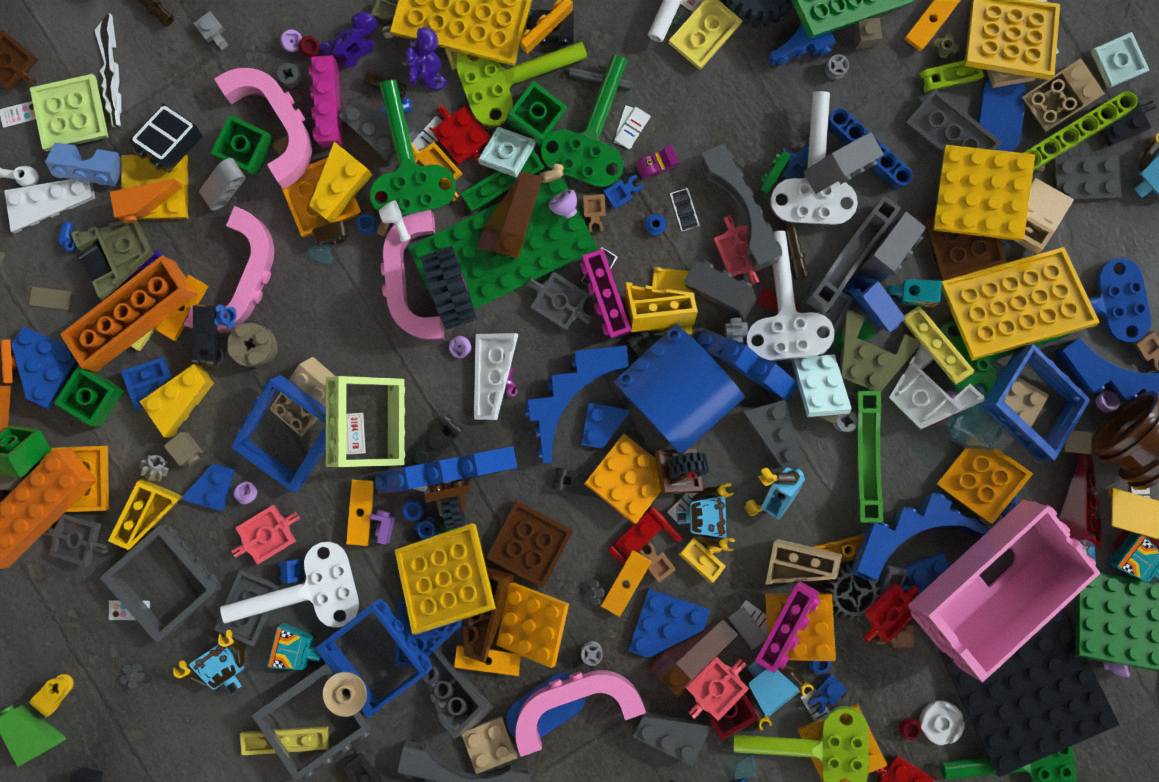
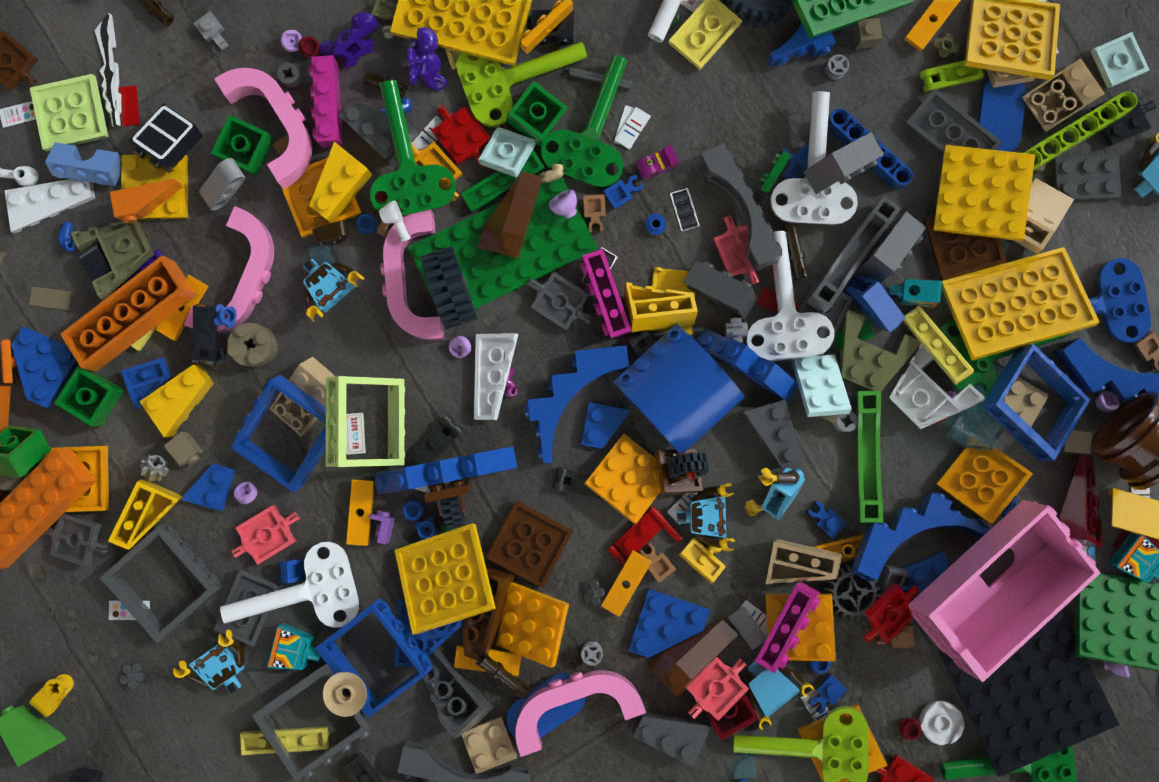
(129, 105): none -> red sticker
(327, 286): none -> torso
(497, 671): none -> dark brown pin
(828, 521): none -> blue plate

